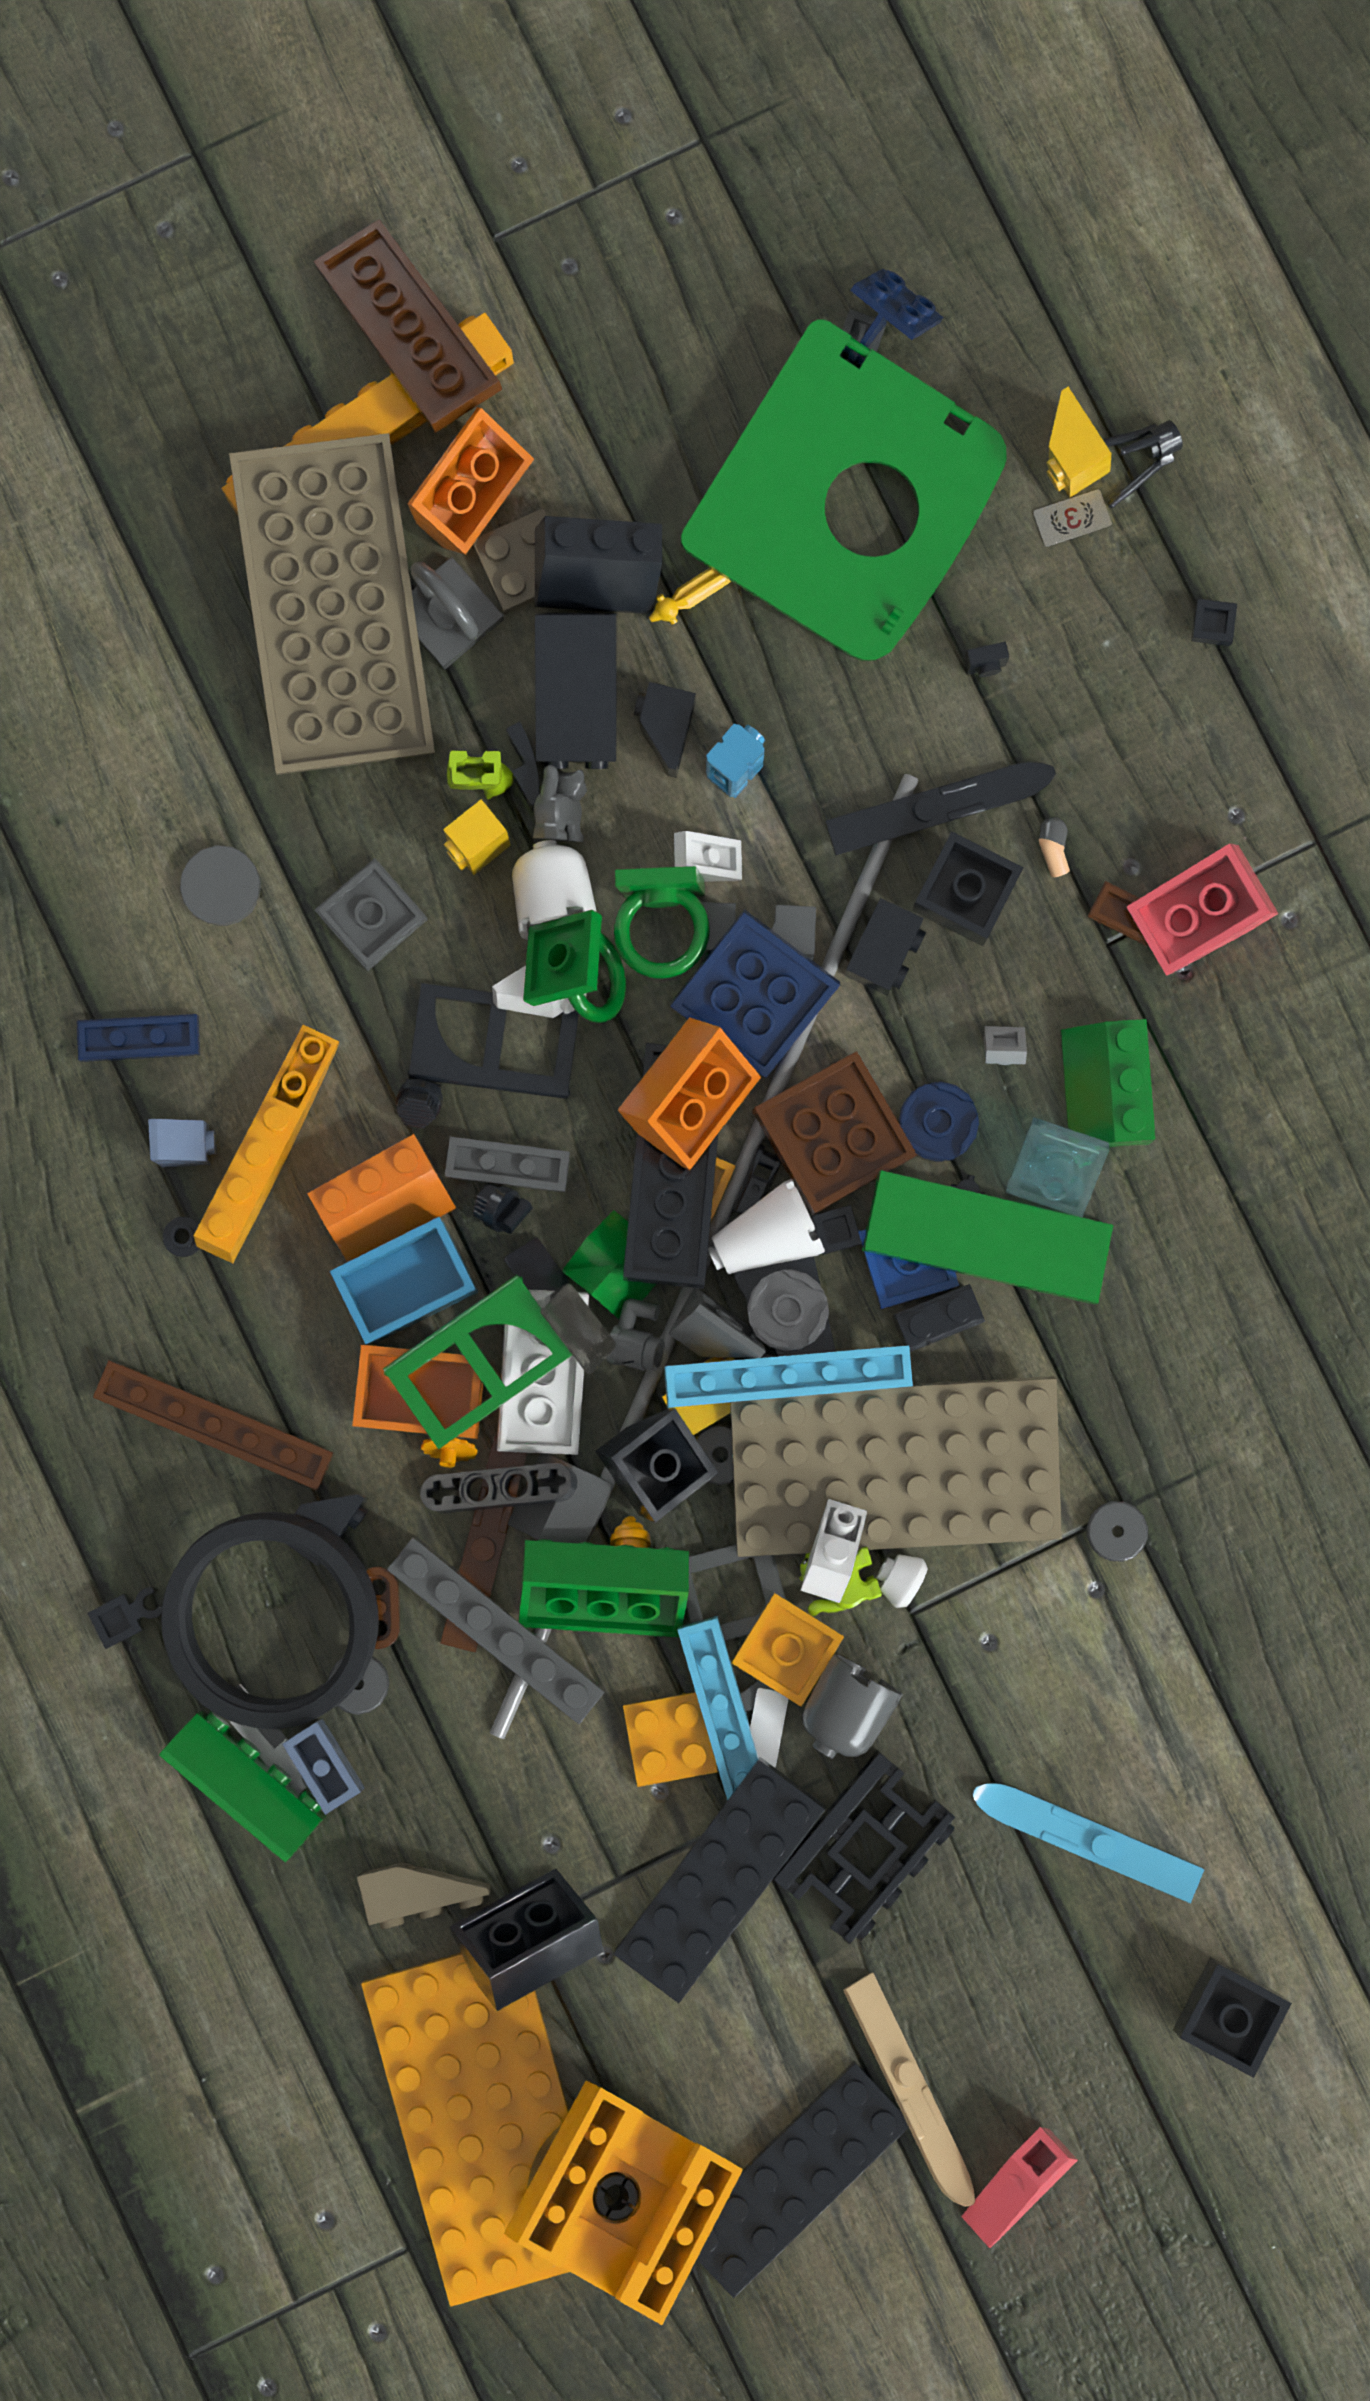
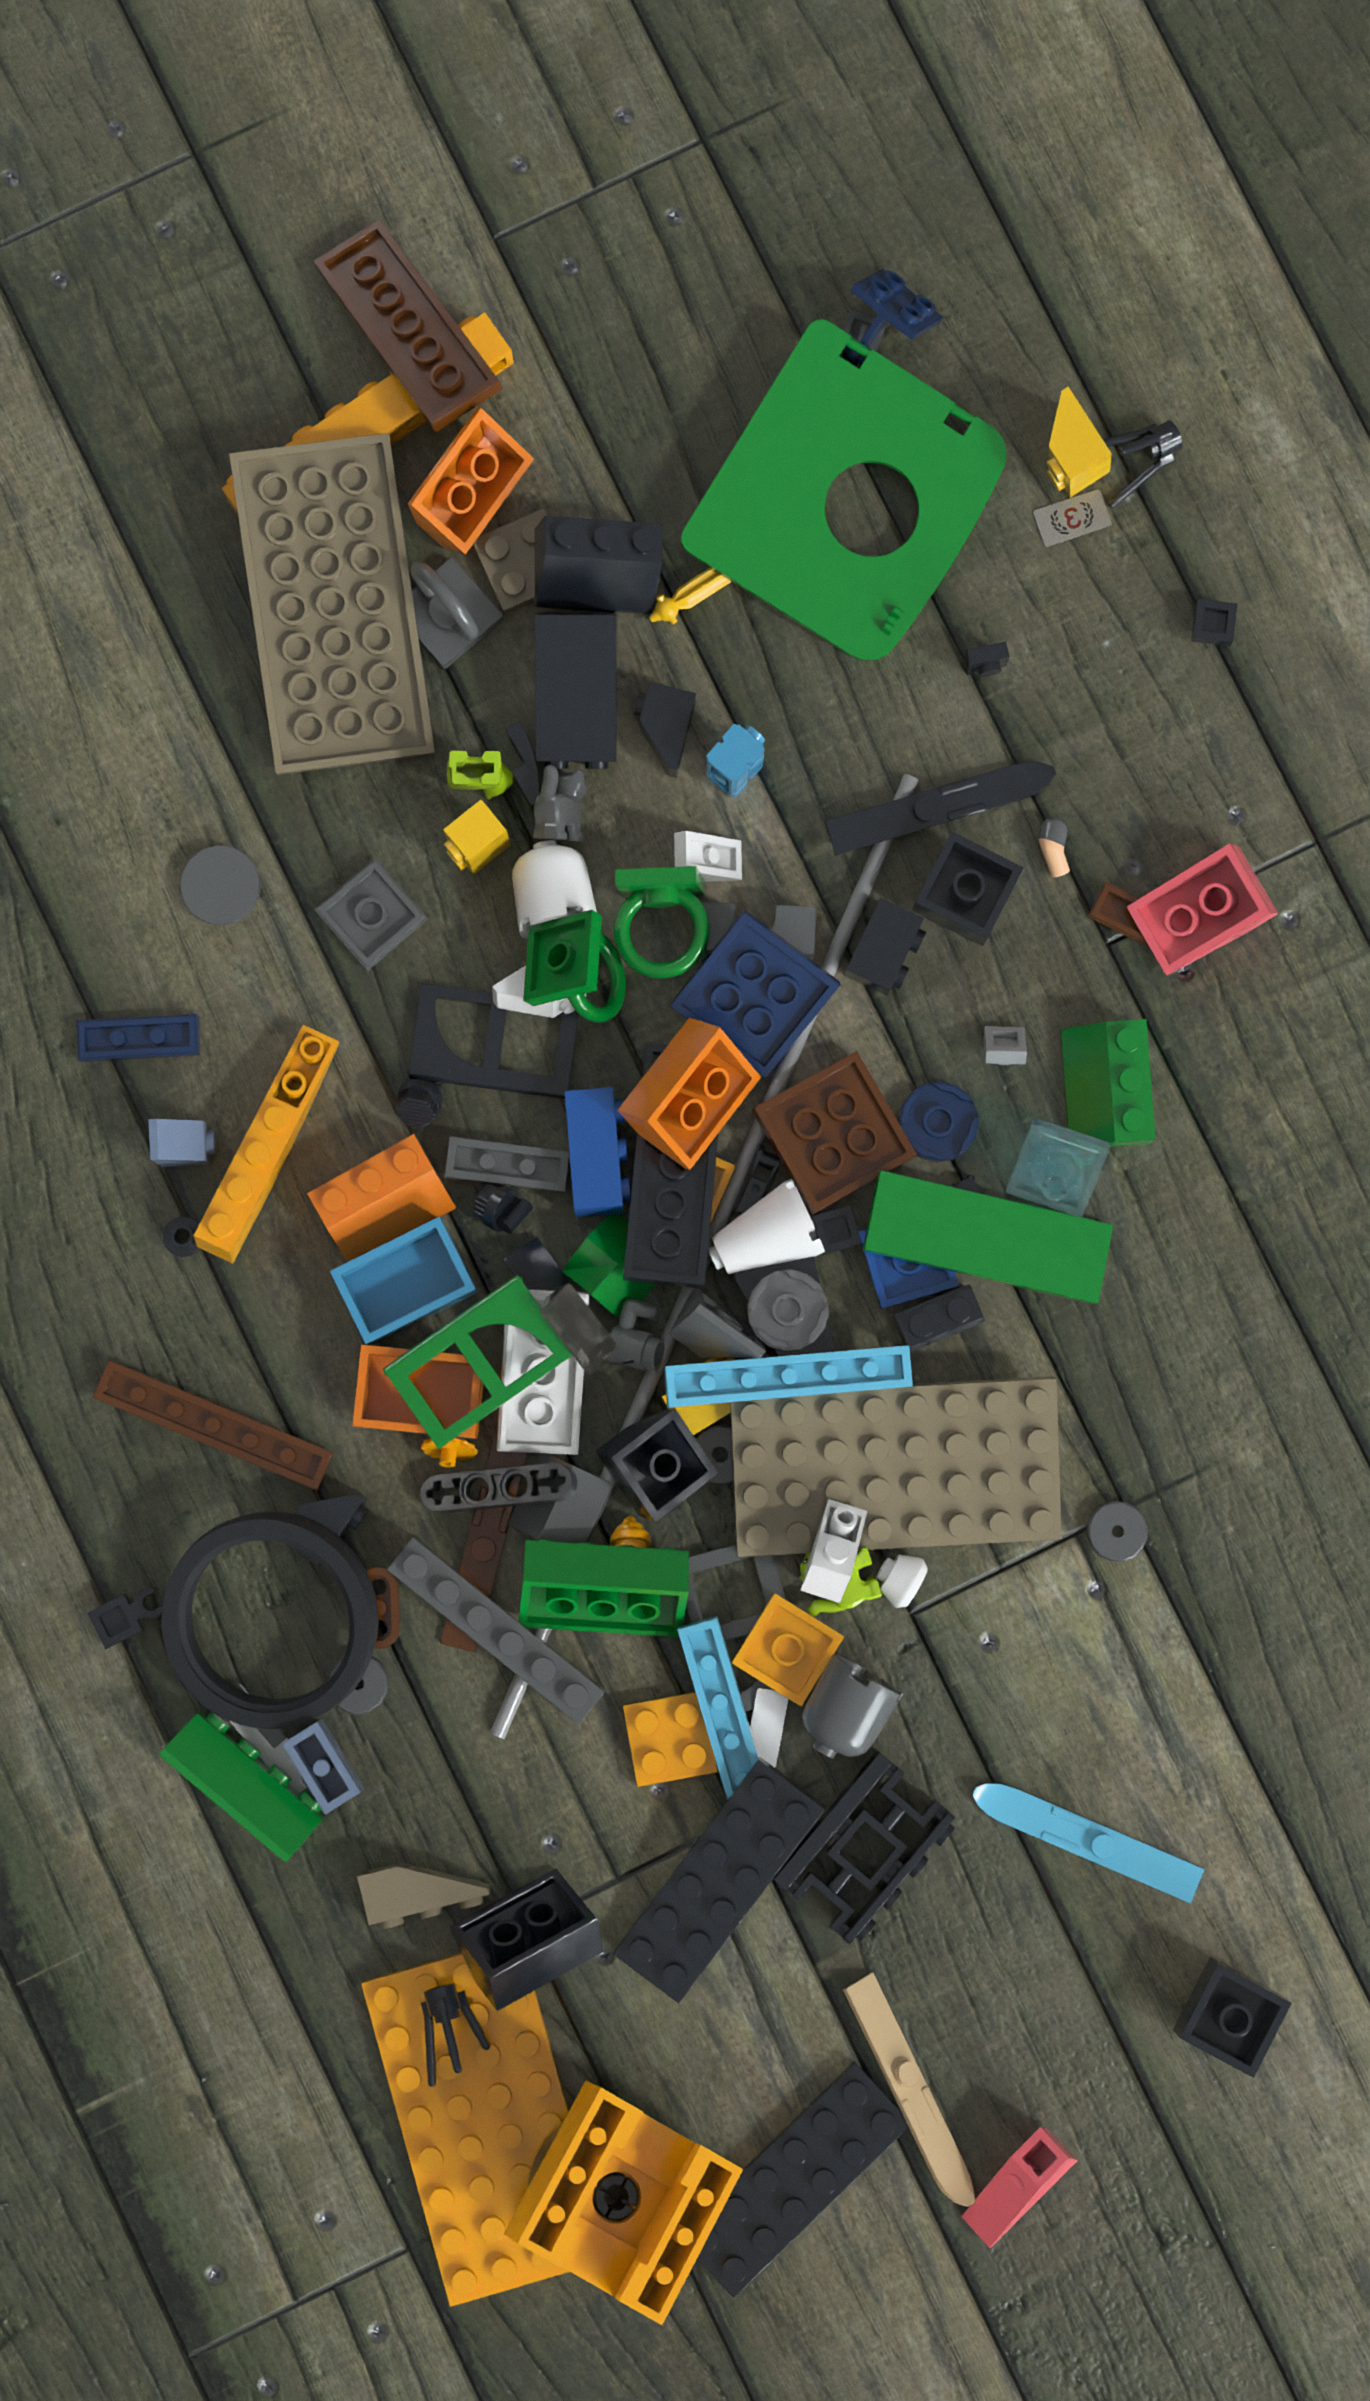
(444, 2005): none -> black plant
(596, 1152): none -> blue brick

